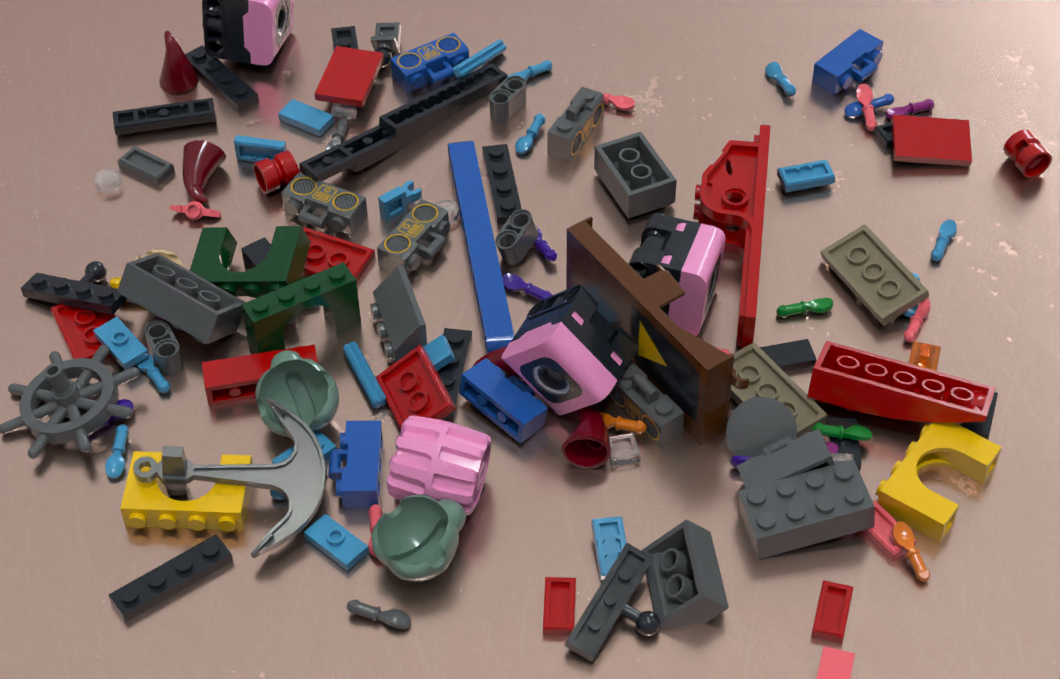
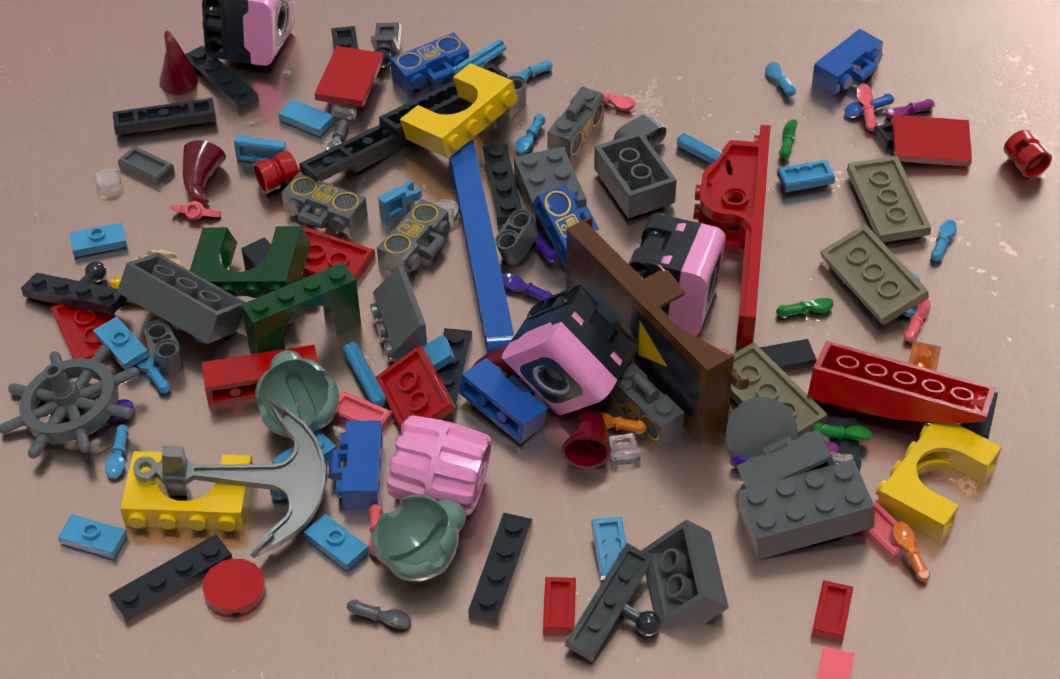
(92, 536): none -> dark azure plate
(98, 239): none -> dark azure plate
(233, 586): none -> red tile
(357, 409): none -> coral tile
(449, 133): none -> yellow arch
(500, 568): none -> black plate
(542, 172): none -> dark grey brick
(557, 213): none -> blue piece
(647, 125): none -> dark grey beam
(698, 148): none -> dark azure axle
(788, 139): none -> green piece
(888, 199): none -> dark tan plate

